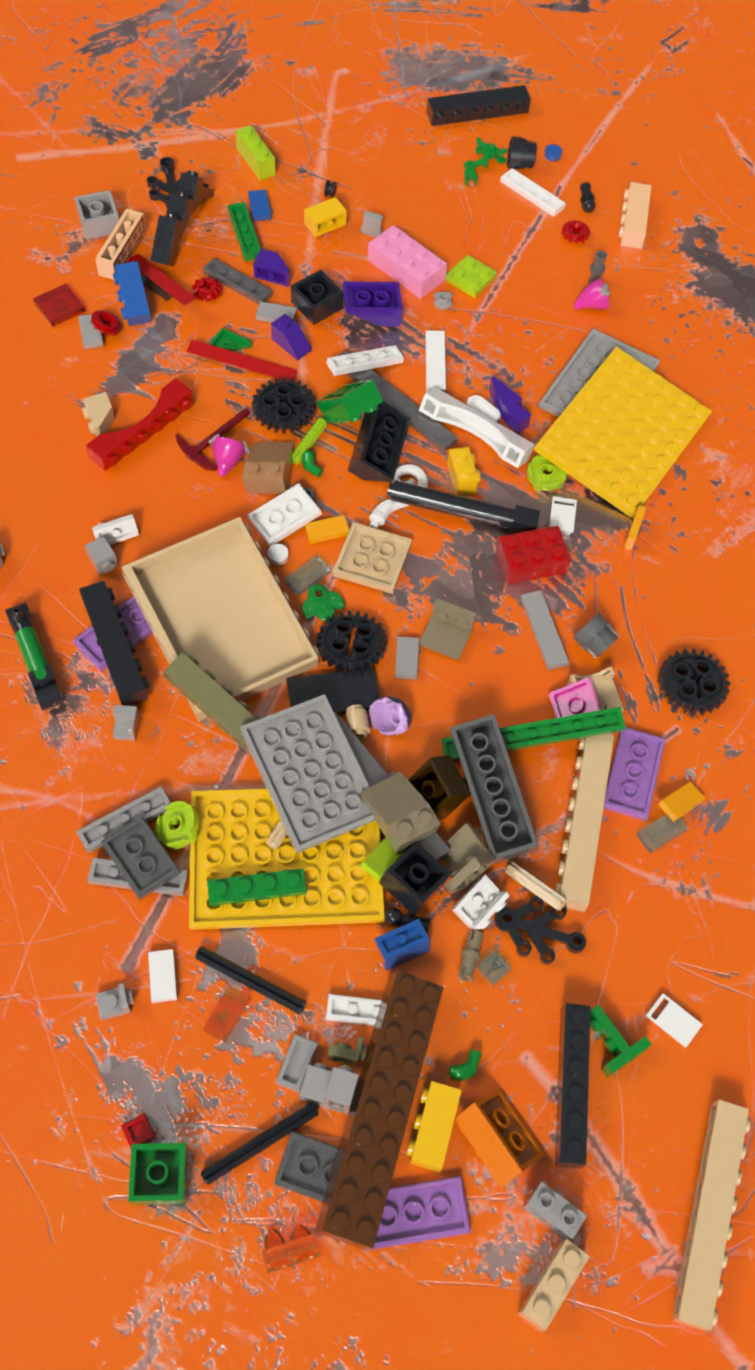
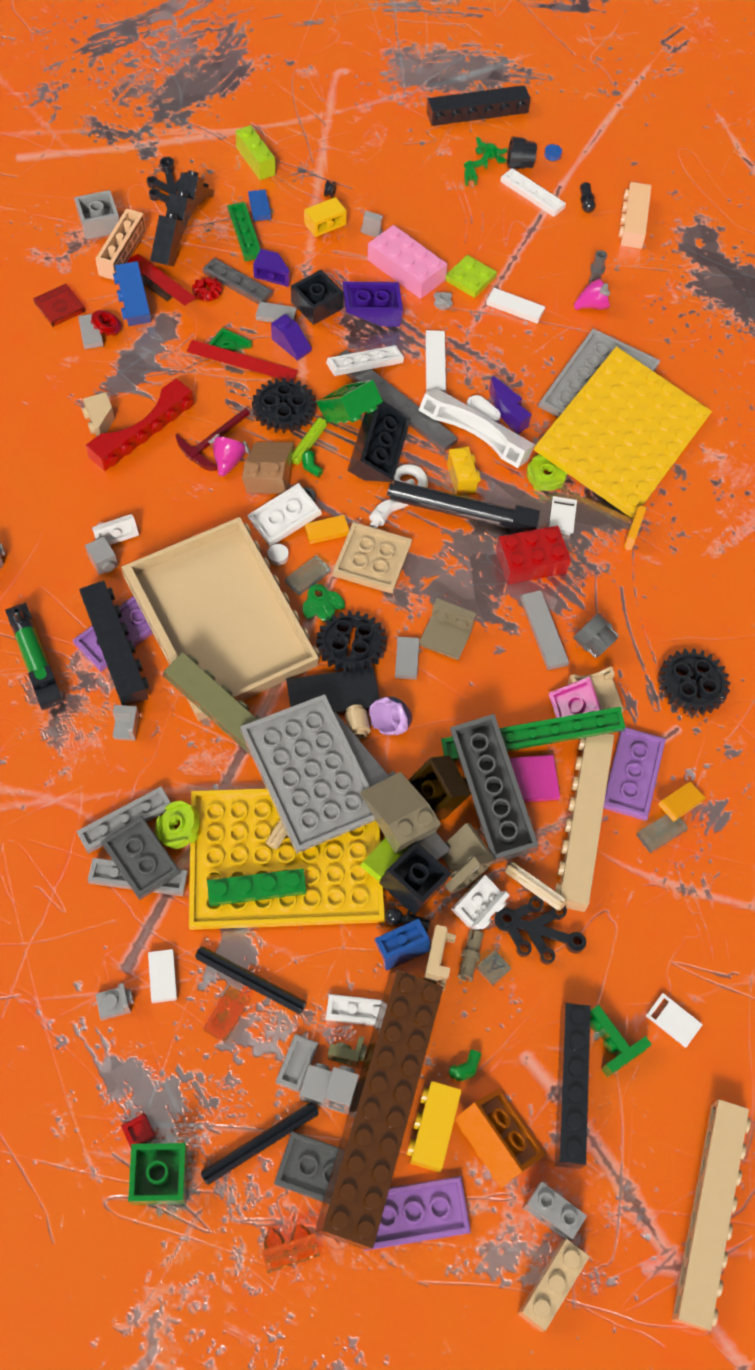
(434, 972): none -> tan piece
(515, 305): none -> white tile
(536, 778): none -> dark pink tile
(576, 227): red gear -> none

